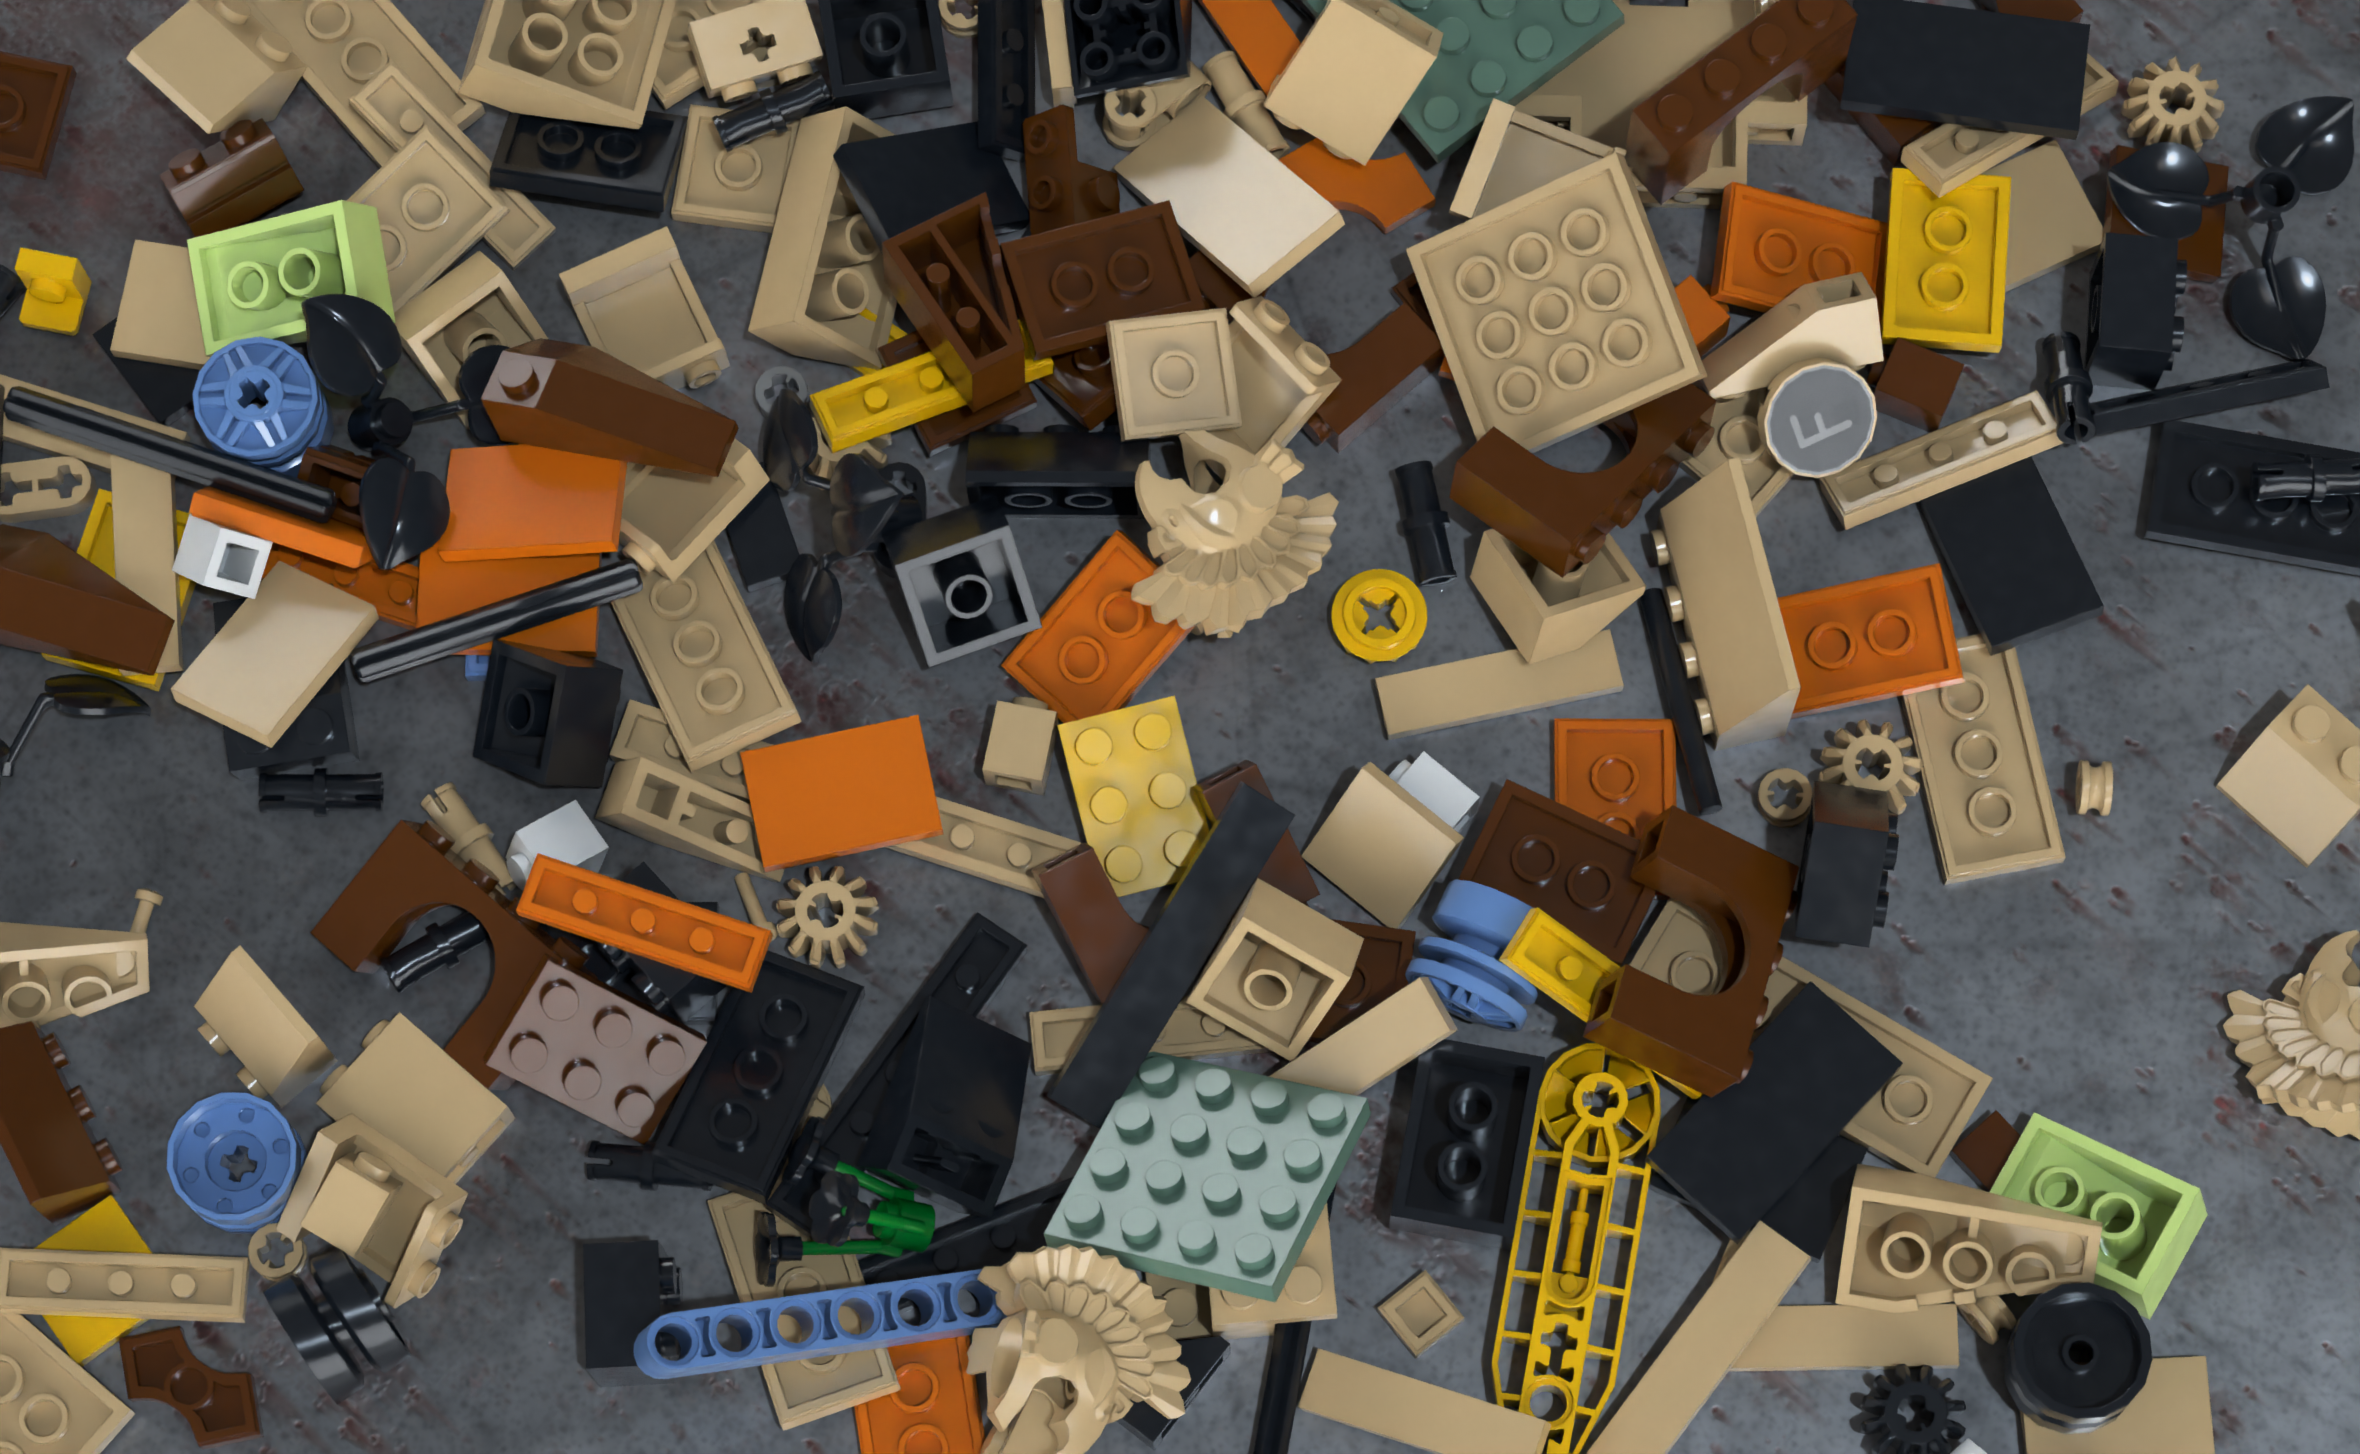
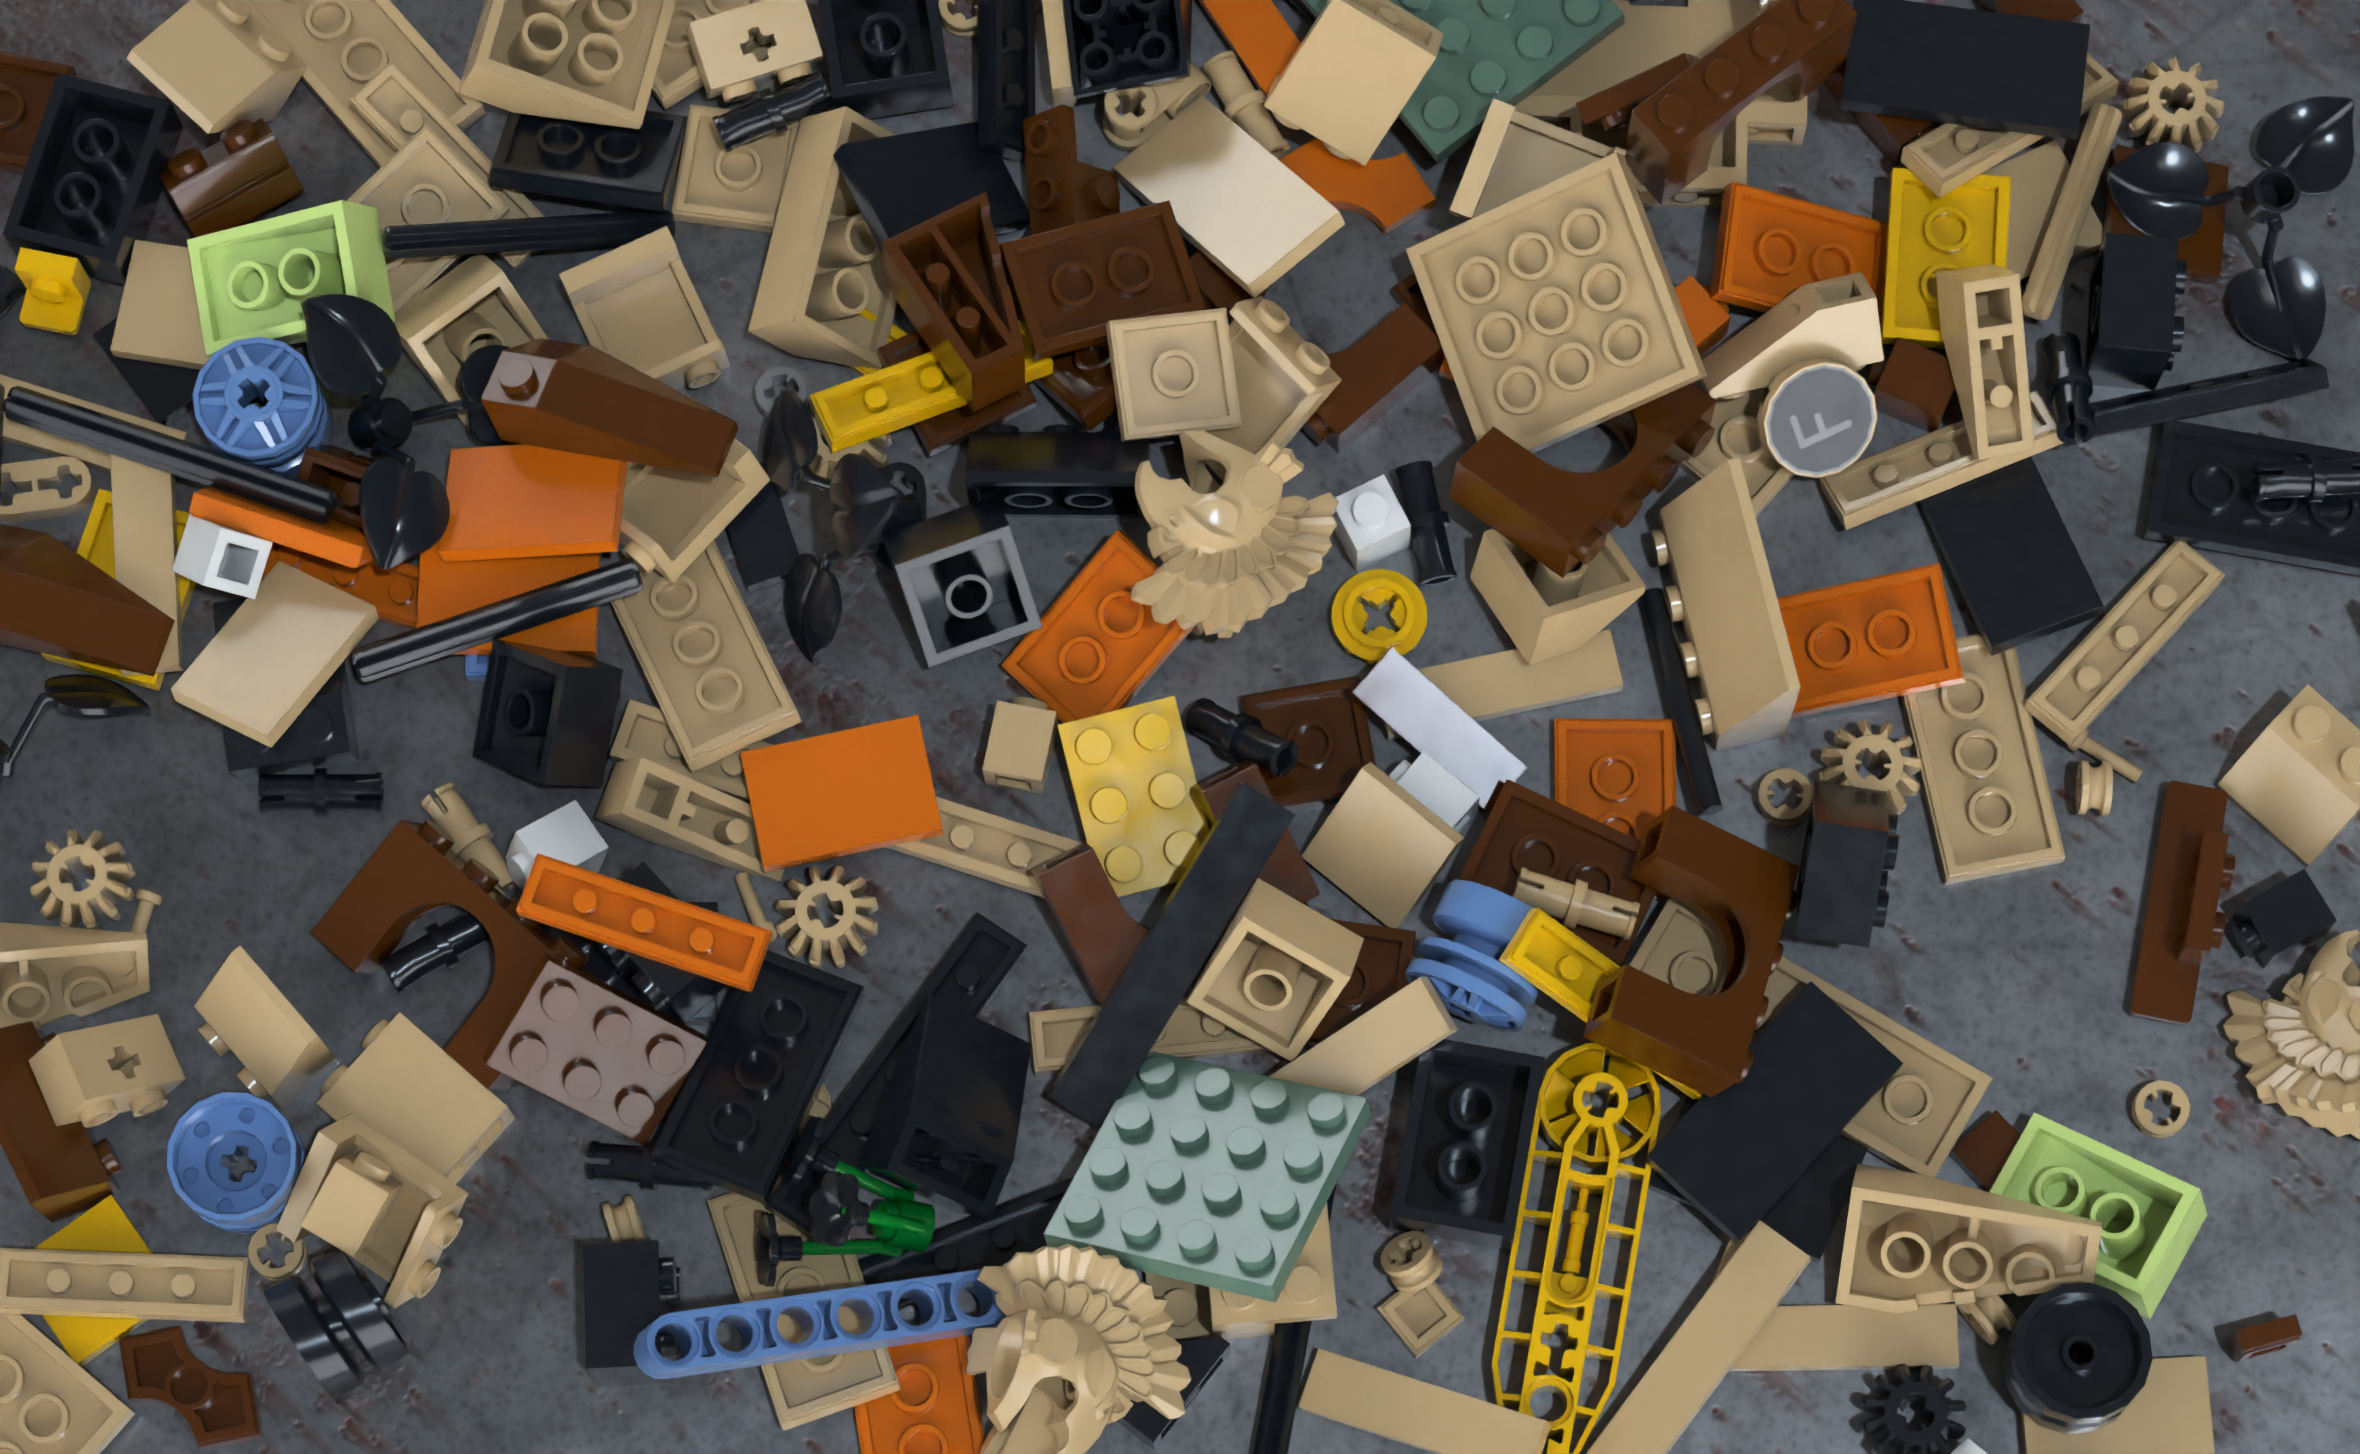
(67, 863): none -> tan gear
(94, 175): none -> black brick
(107, 1071): none -> tan brick
(522, 234): none -> black axle
(624, 1221): none -> tan bush
(1242, 737): none -> black pin
(1329, 735): none -> reddish brown tile
(1371, 523): none -> white brick
(1411, 1261): none -> tan bush
(1437, 726): none -> tile
(1577, 904): none -> tan pin
(1613, 106): none -> reddish brown plate
(1987, 357): none -> tan slope
(2070, 211): none -> tan axle
(2104, 754): none -> tan piece
(2124, 641): none -> tan tile
(2177, 1101): none -> tan bush
(2182, 902): none -> reddish brown bracket
(2264, 1338): none -> reddish brown tile
(2282, 919): none -> black brick

